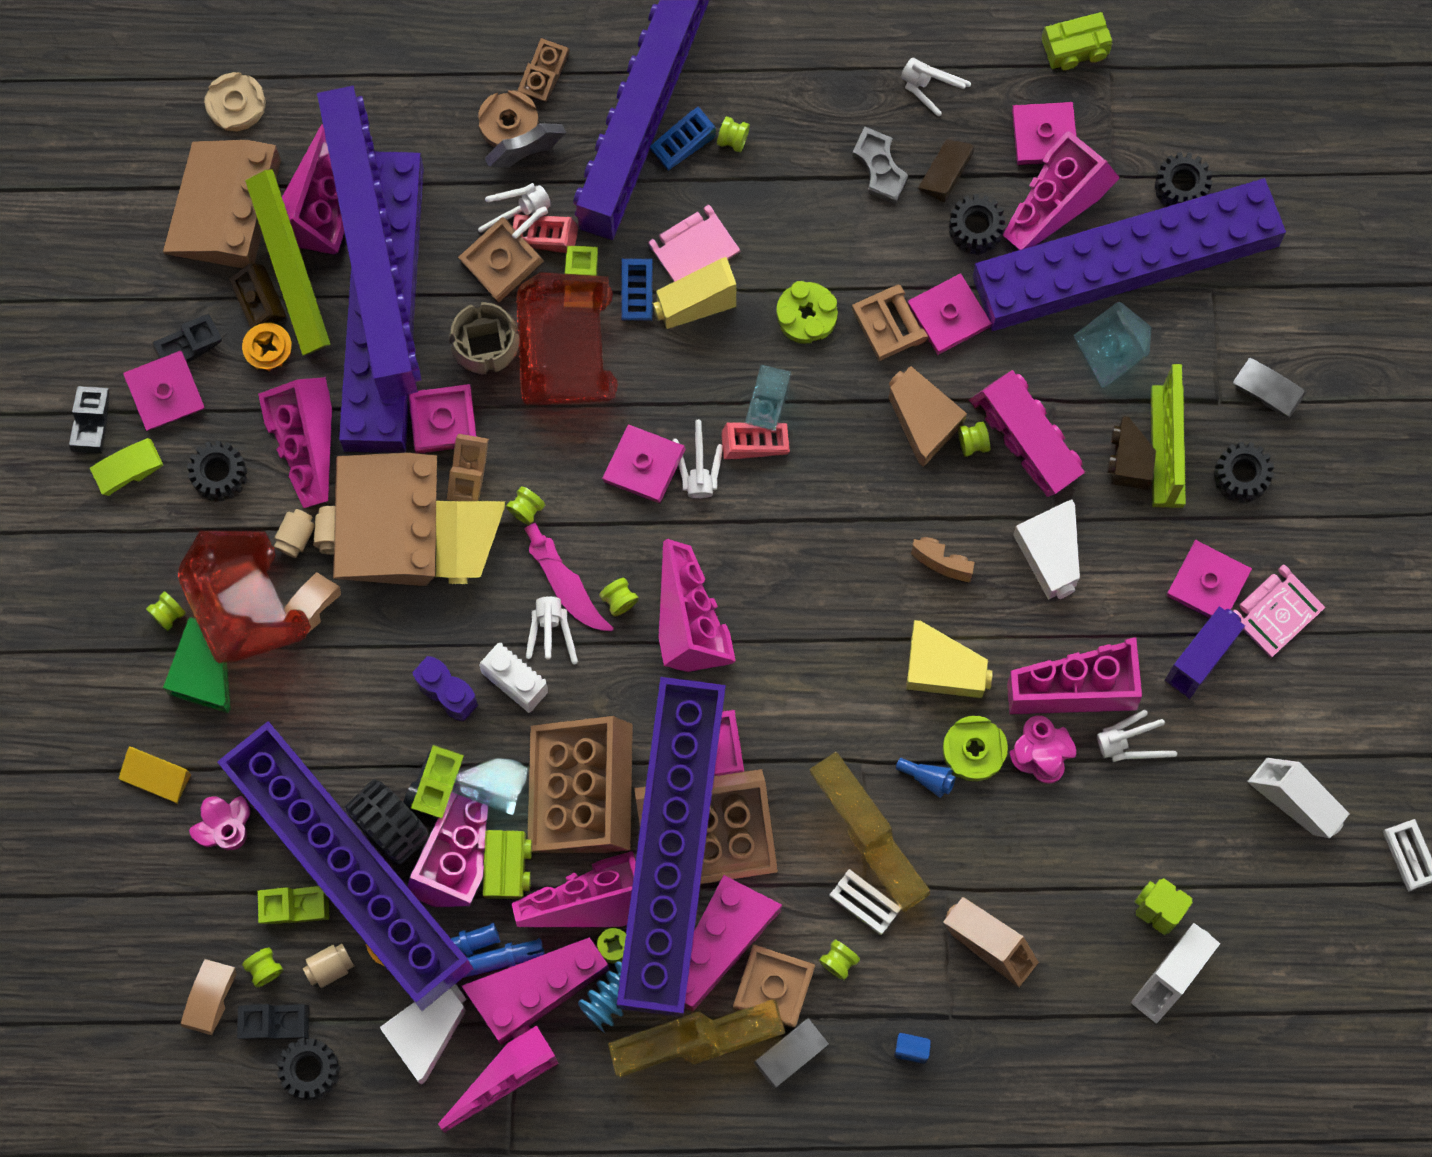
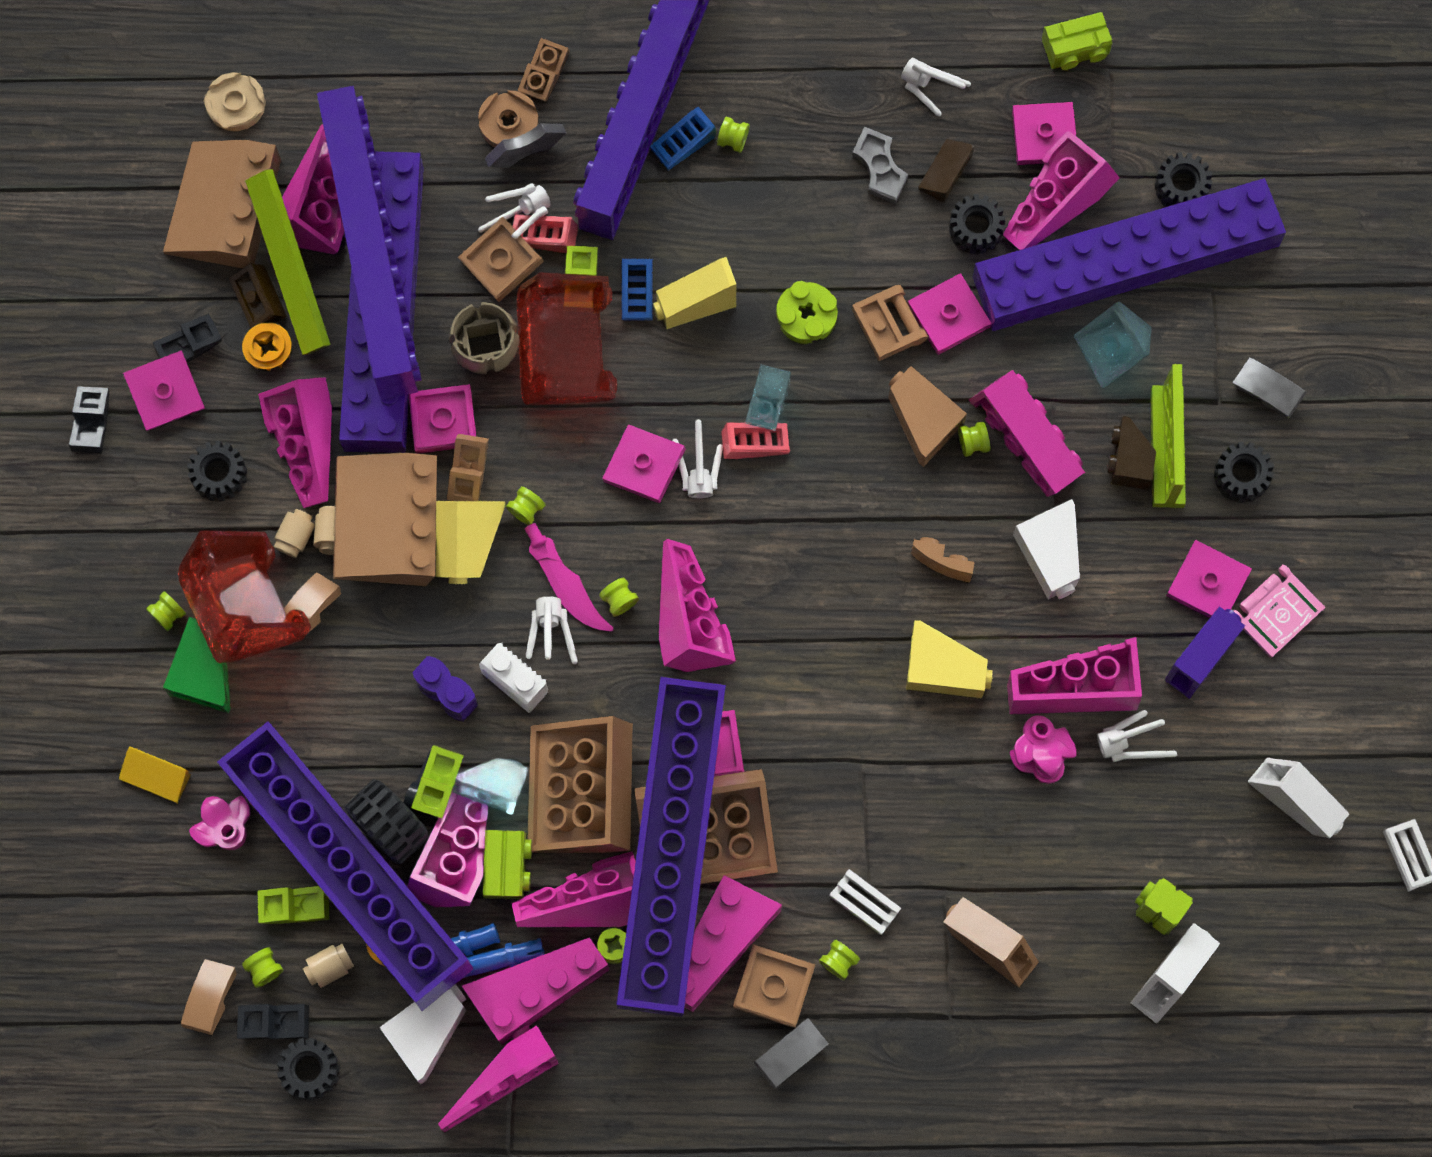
(126, 465): lime slope -> none
(605, 1002): dark azure piece -> none
(693, 244): bright pink piece -> none
(696, 1038): clear yellow bracket -> none
(869, 831): clear yellow bracket -> none
(912, 1048): blue slope -> none
(934, 778): blue cone -> none
(987, 735): lime plate -> none

